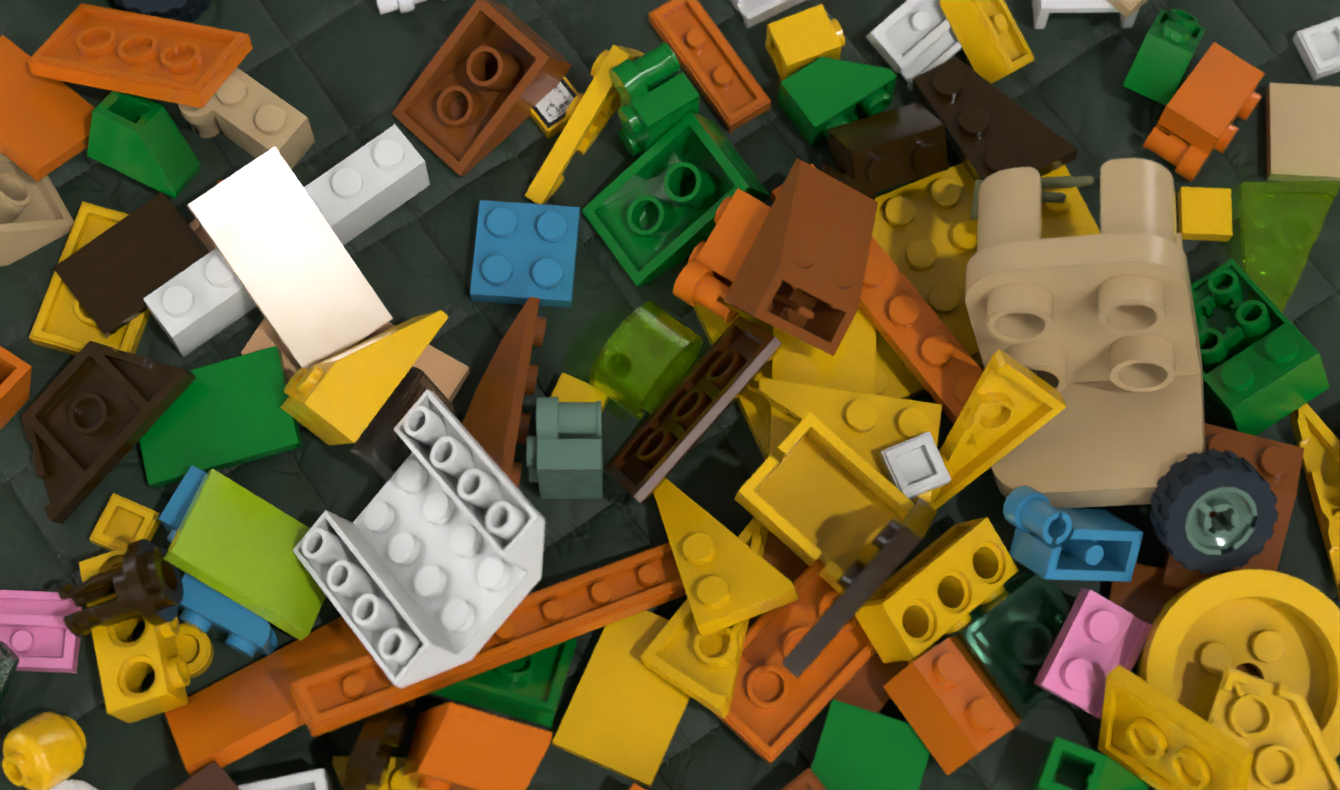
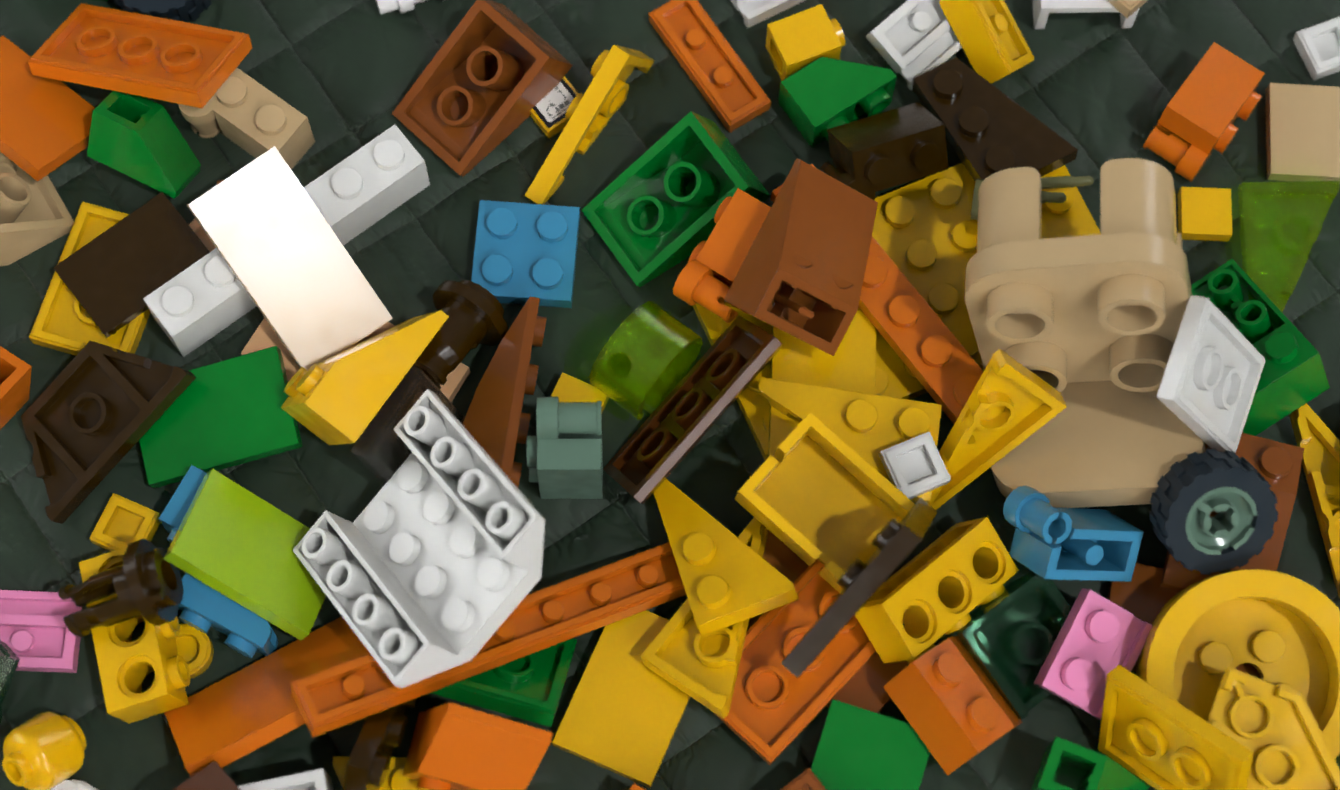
(472, 320): none -> dark brown piece
(651, 97): green hinge -> none
(1165, 55): green slope -> none
(1211, 375): none -> white tile

